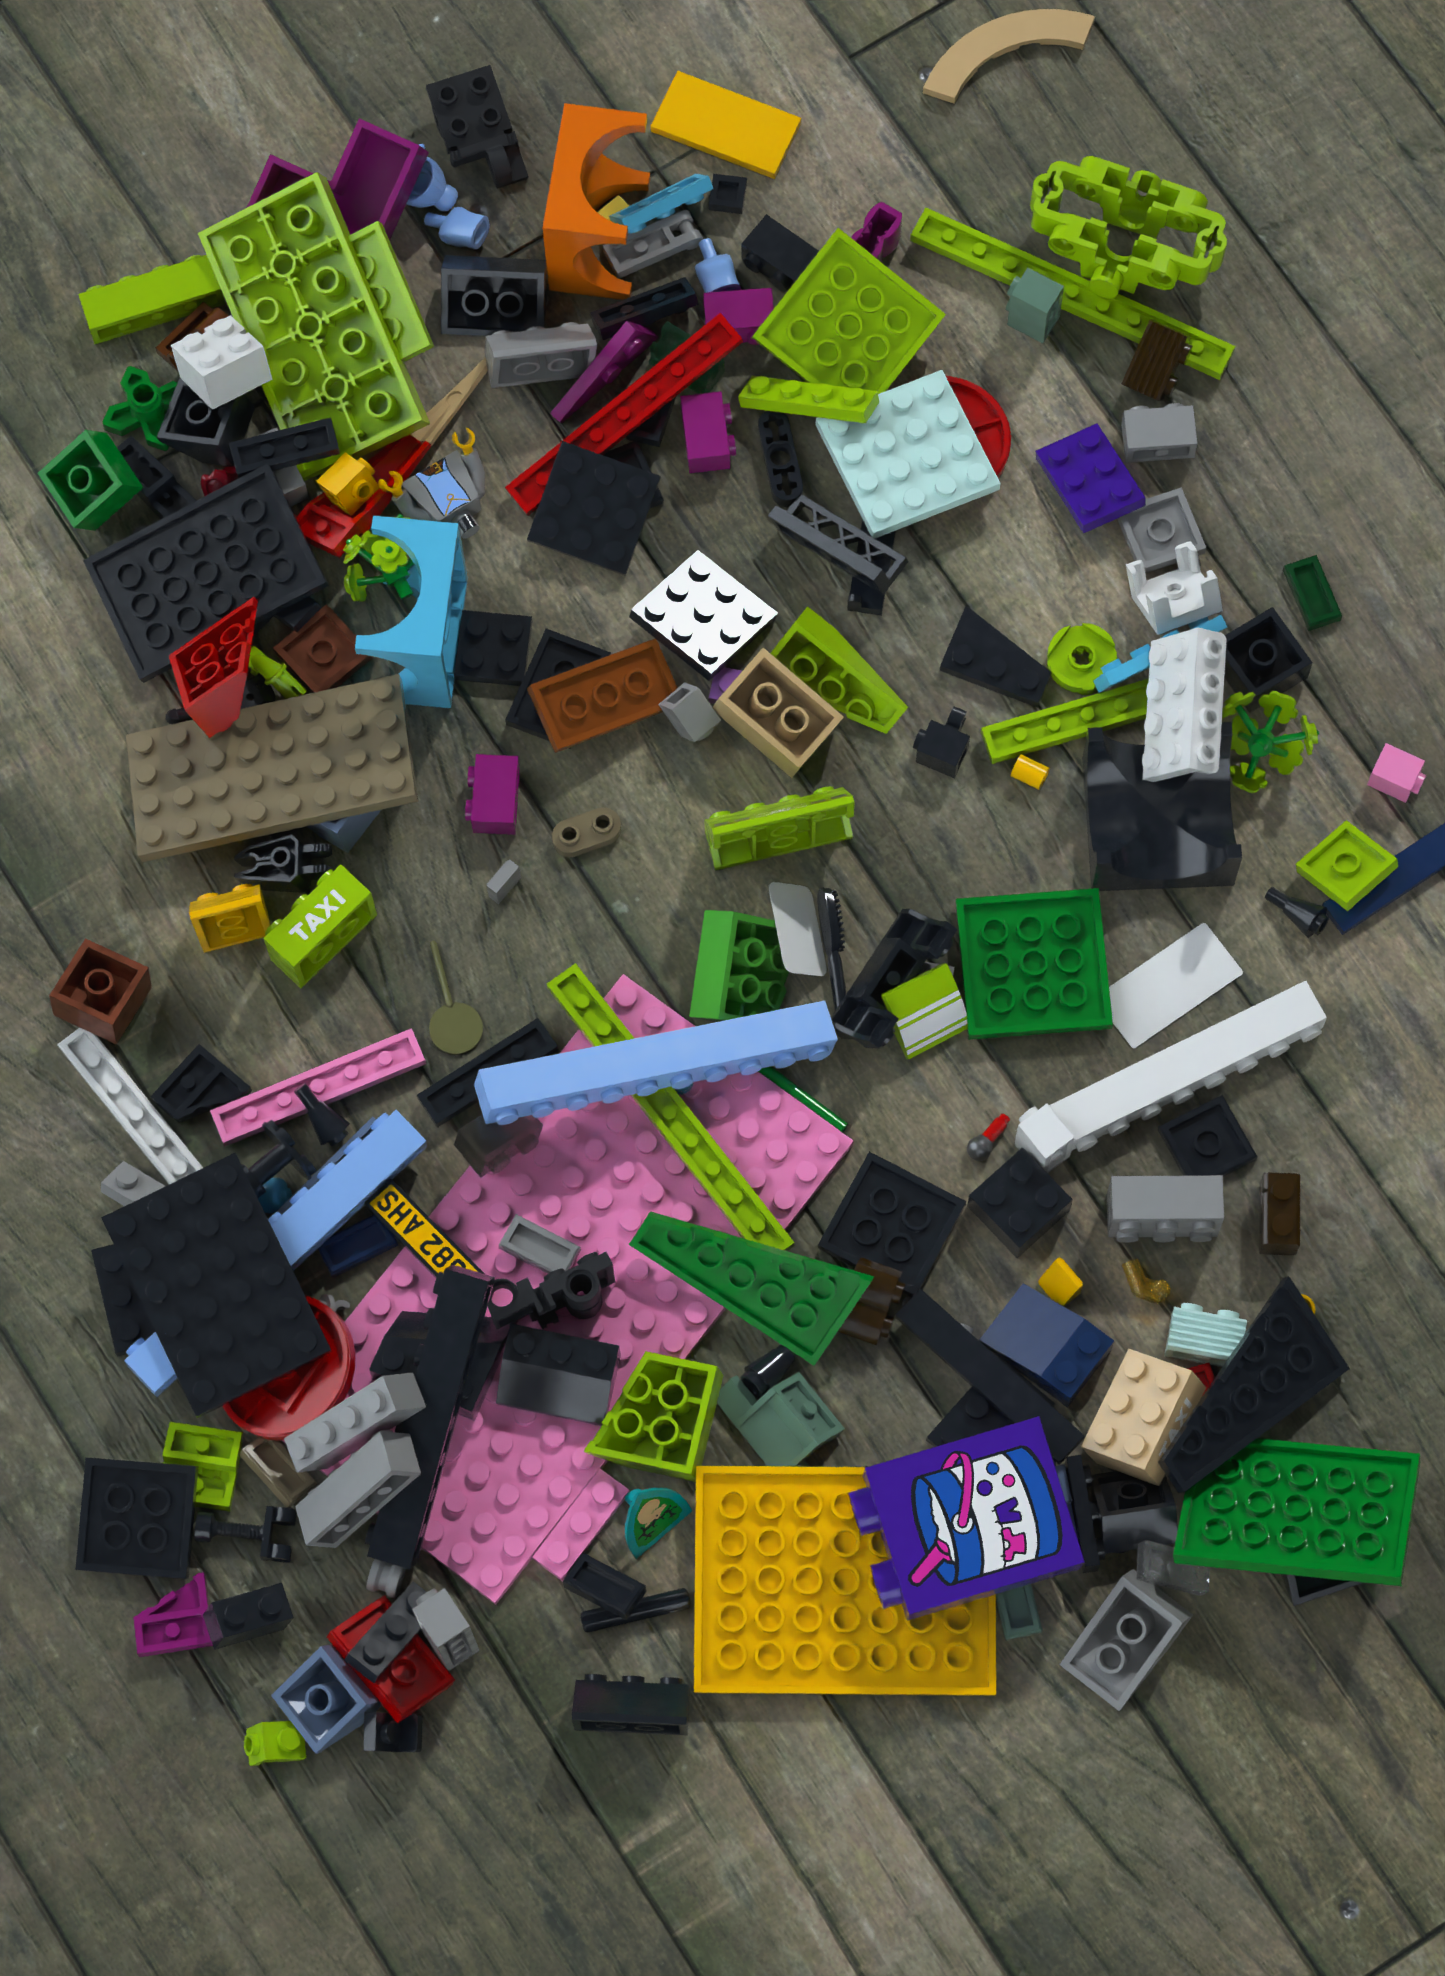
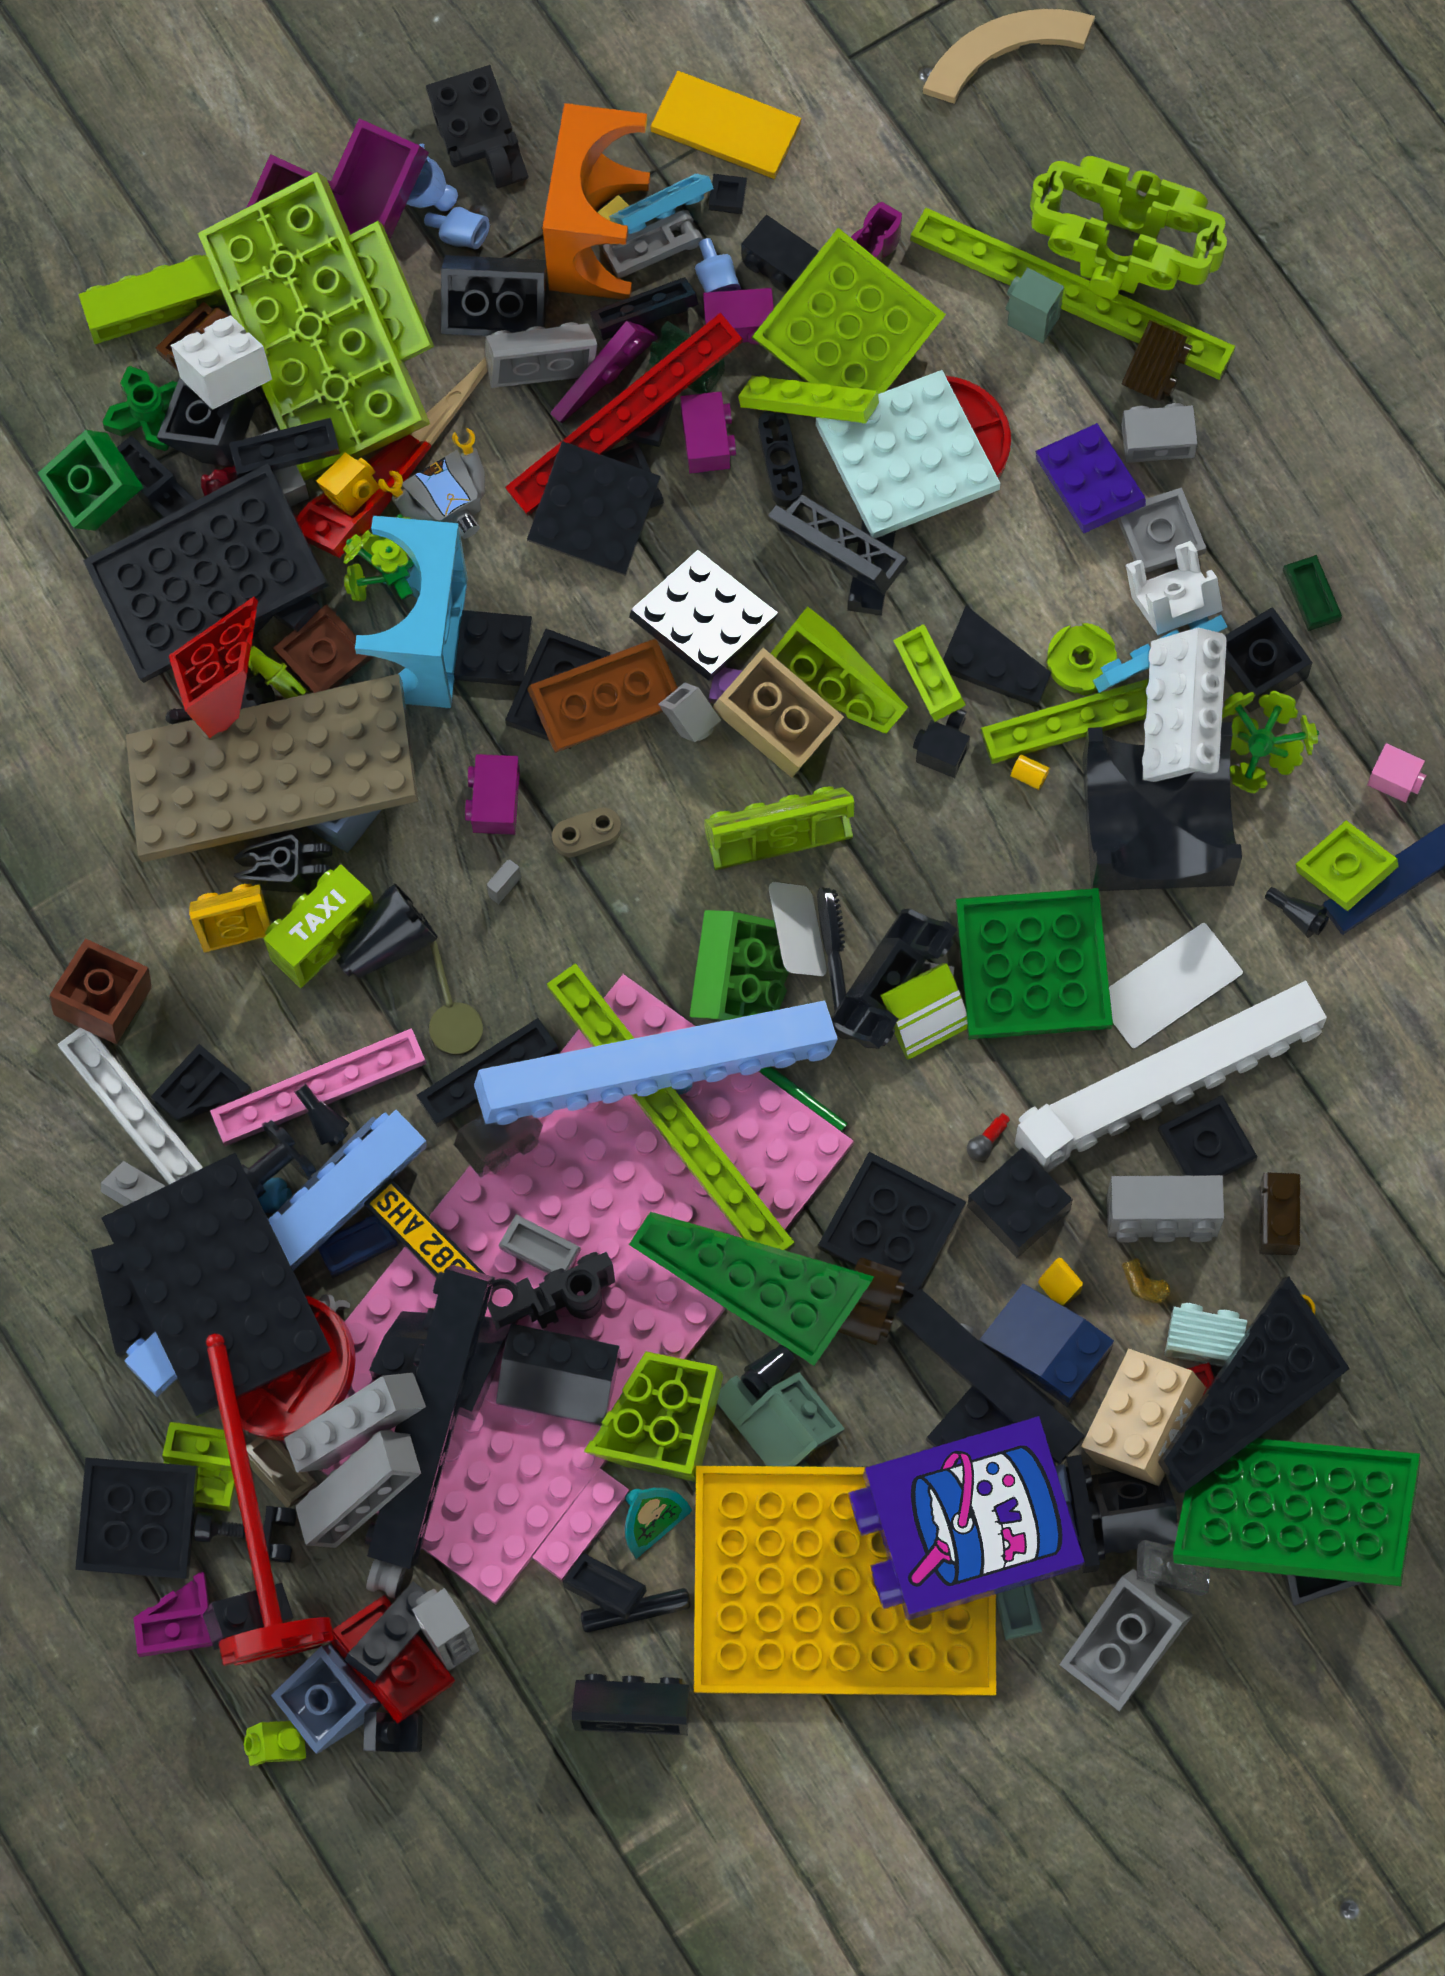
(275, 1638): none -> red piece
(385, 934): none -> black cone
(929, 672): none -> lime plate

